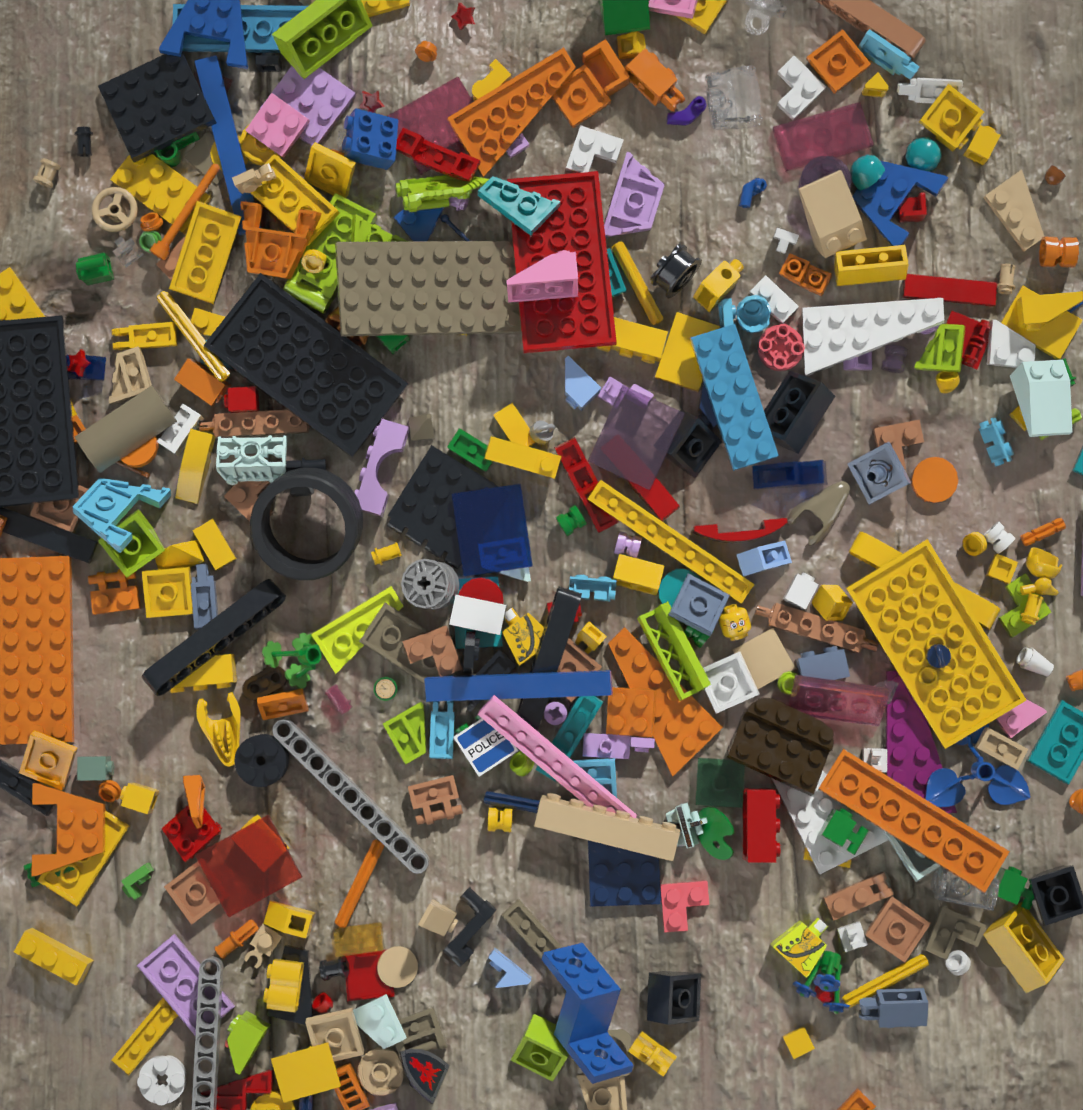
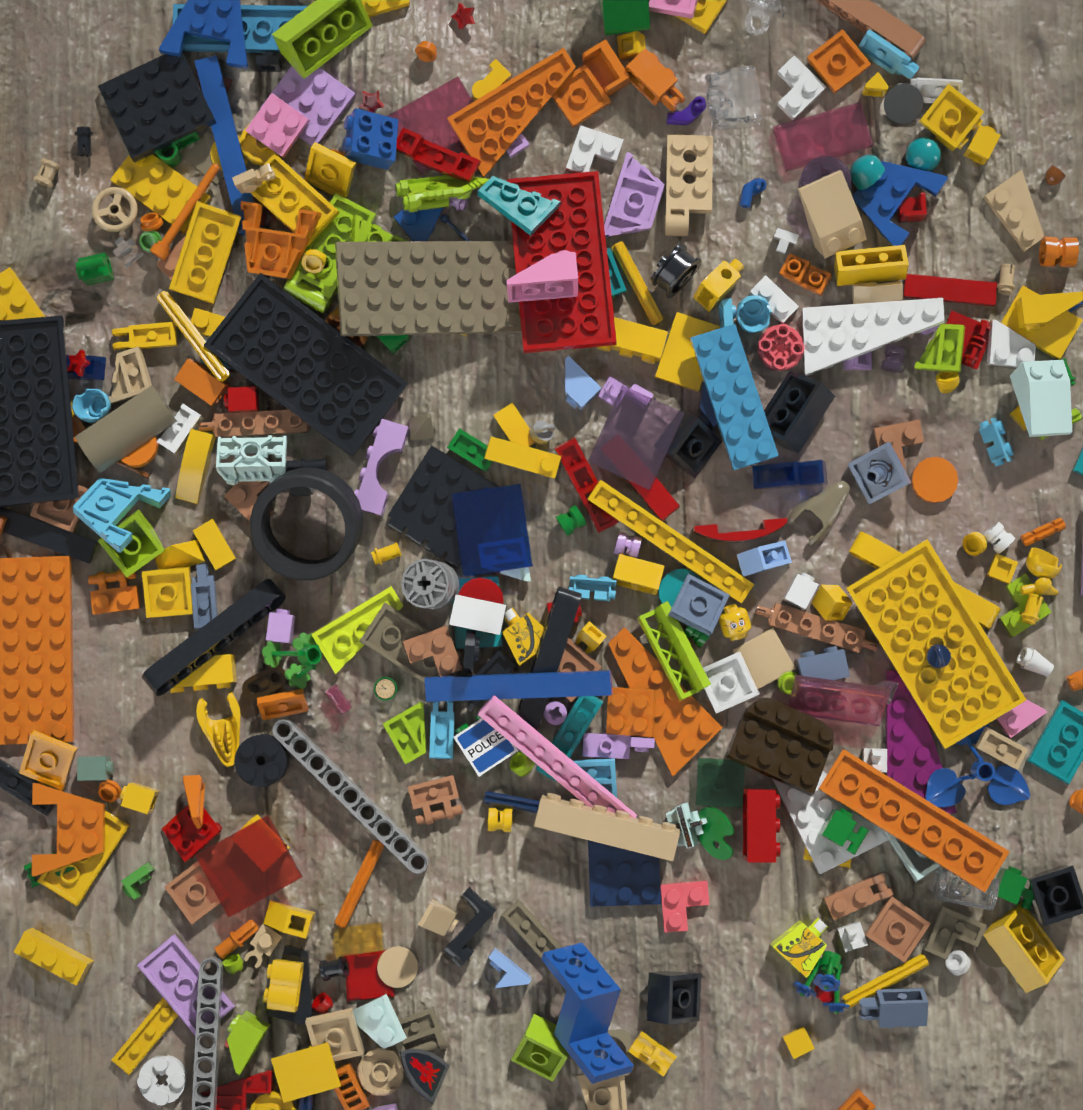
(91, 405): none -> medium azure hair
(233, 963): none -> lime hinge
(280, 626): none -> lavender brick
(685, 197): none -> tan hinge
(872, 292): none -> tan slope
(903, 103): none -> dark grey piece

